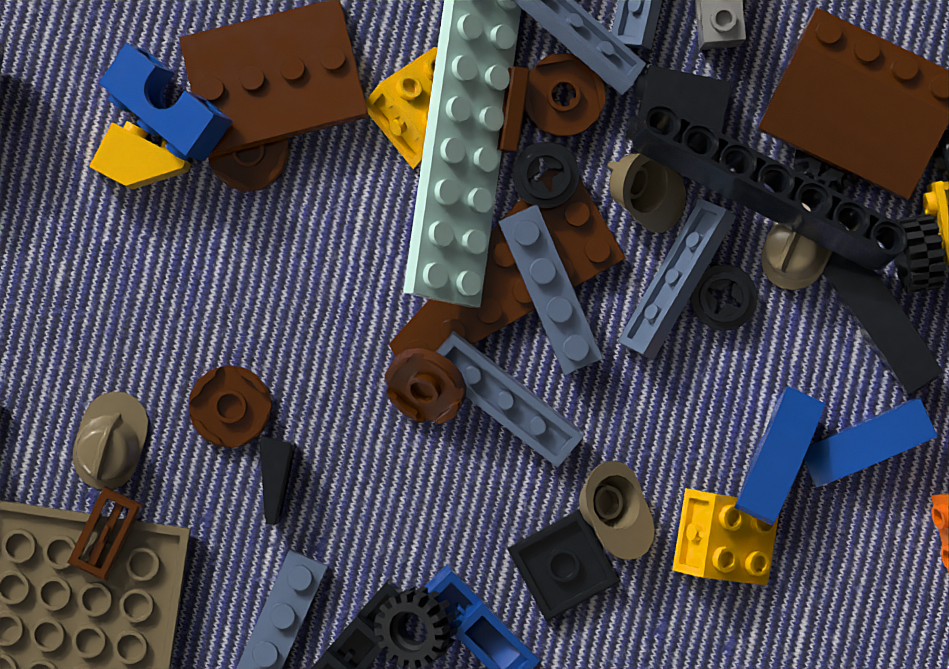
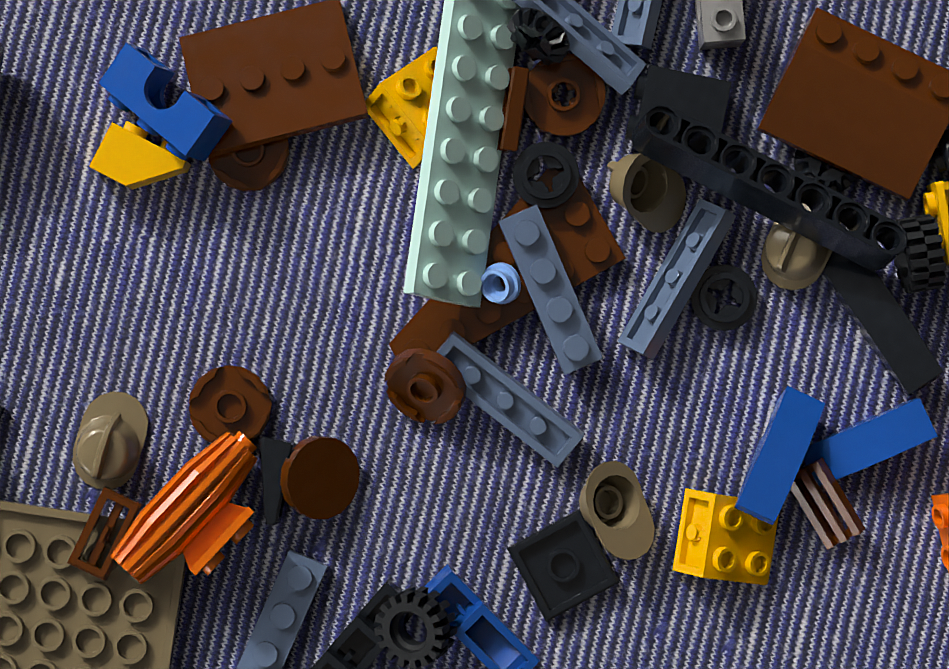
(192, 513): none -> orange plate
(320, 477): none -> reddish brown tile
(491, 285): none -> light blue plate
(529, 24): none -> black gear
(819, 507): none -> reddish brown tile

